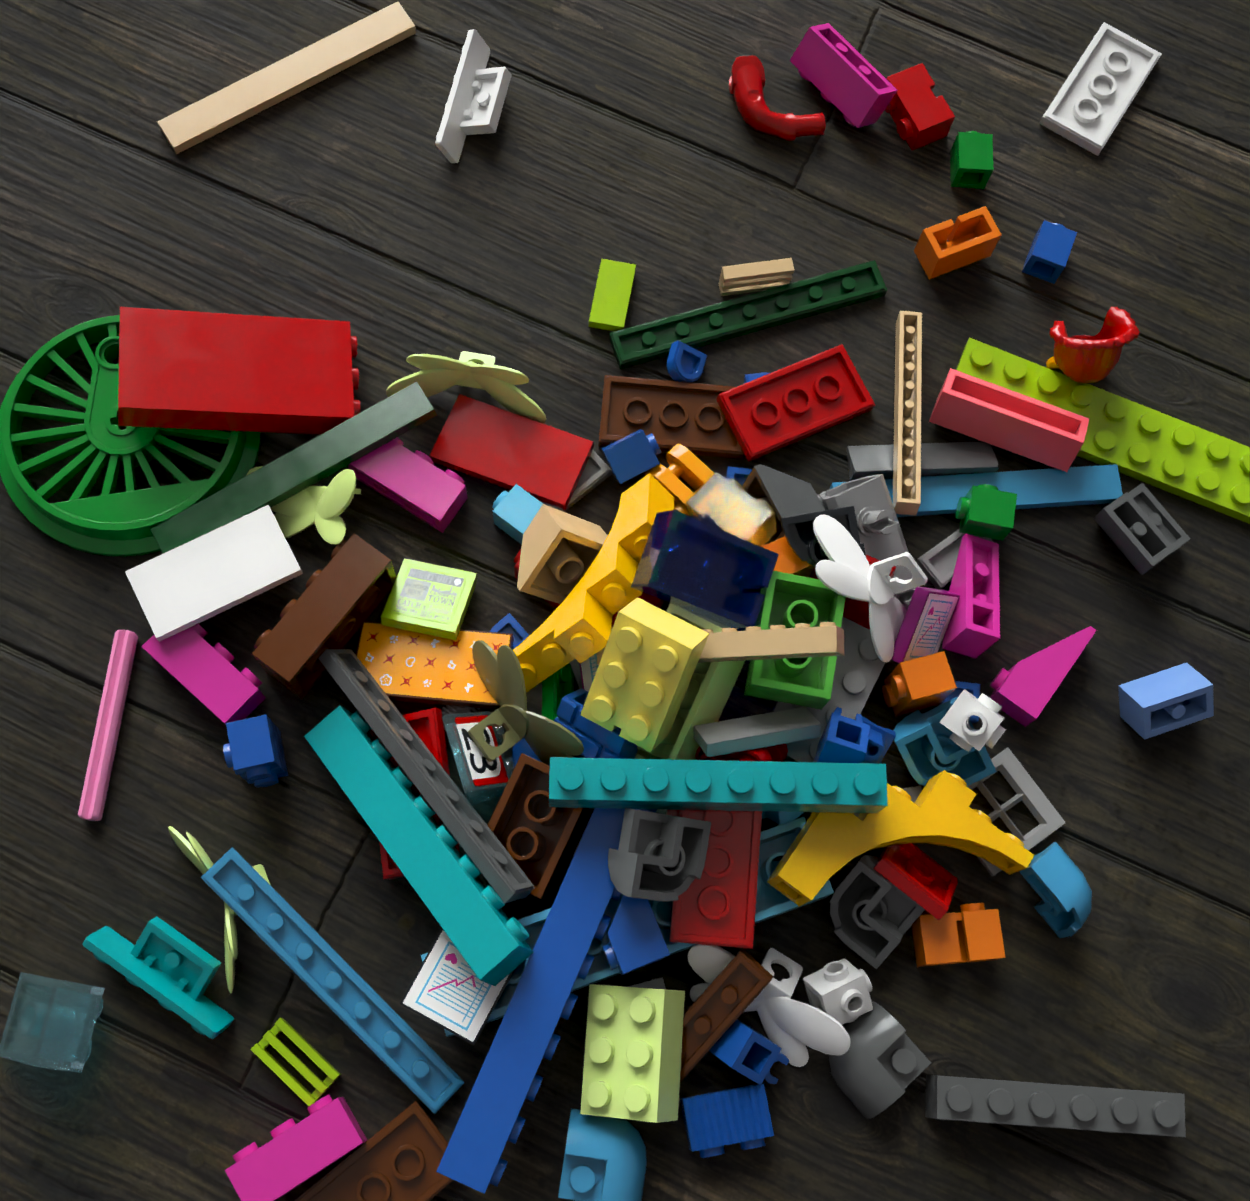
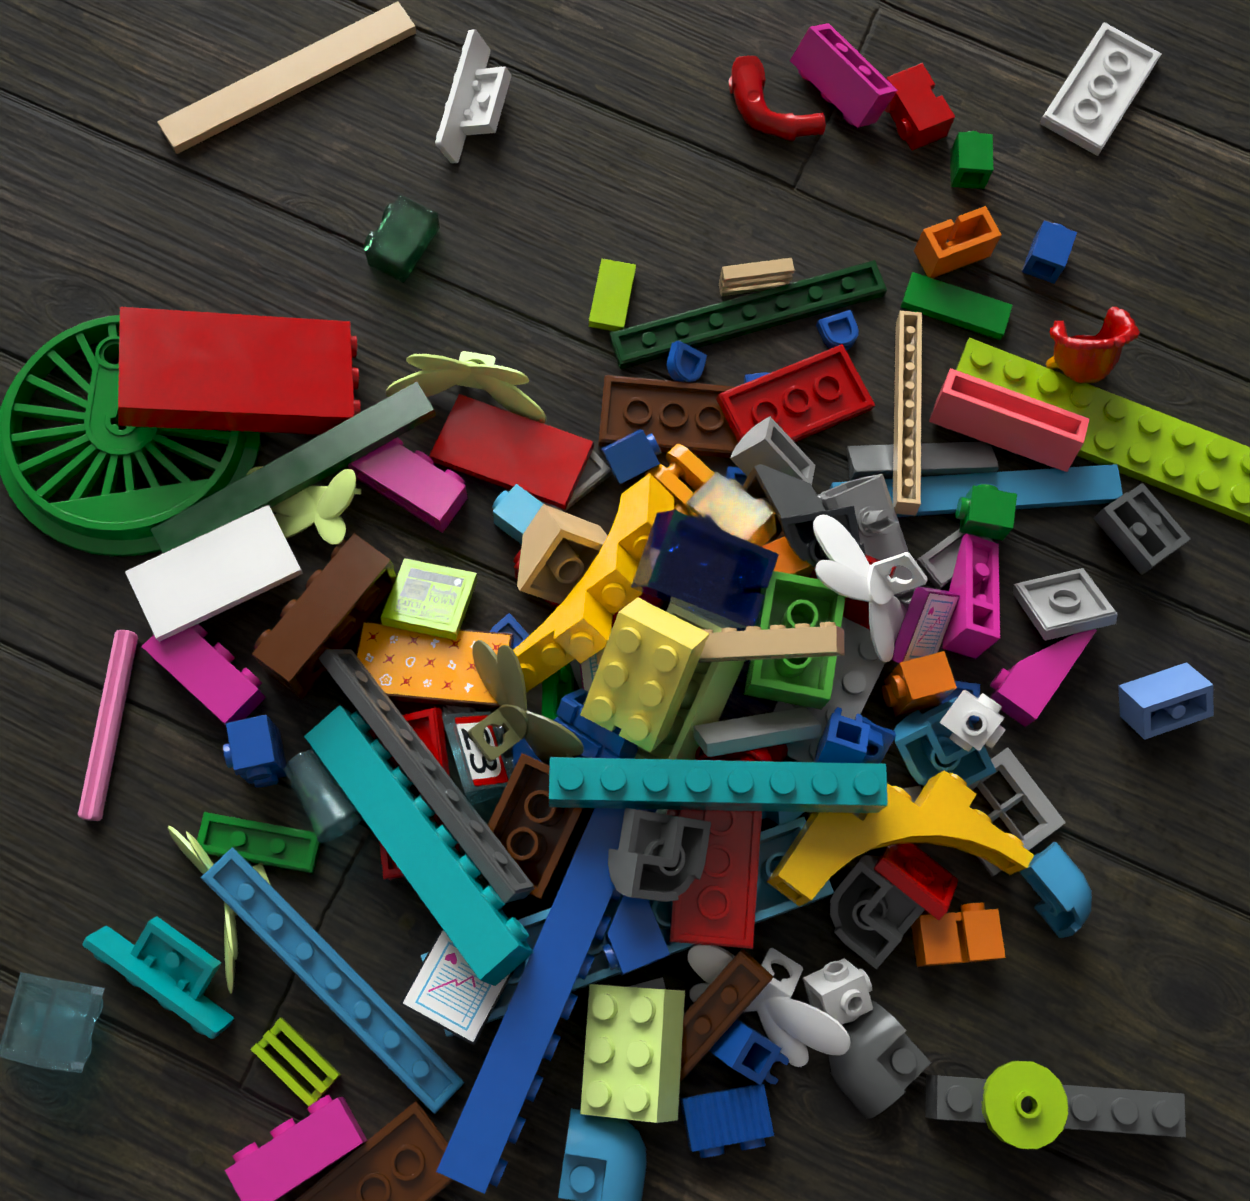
(259, 842): none -> green tile
(321, 797): none -> clear light blue plant
(401, 237): none -> clear green brick
(772, 447): none -> light grey brick
(838, 330): none -> blue tile
(956, 306): none -> green tile
(1003, 1109): none -> lime plate
(1064, 604): none -> light grey tile

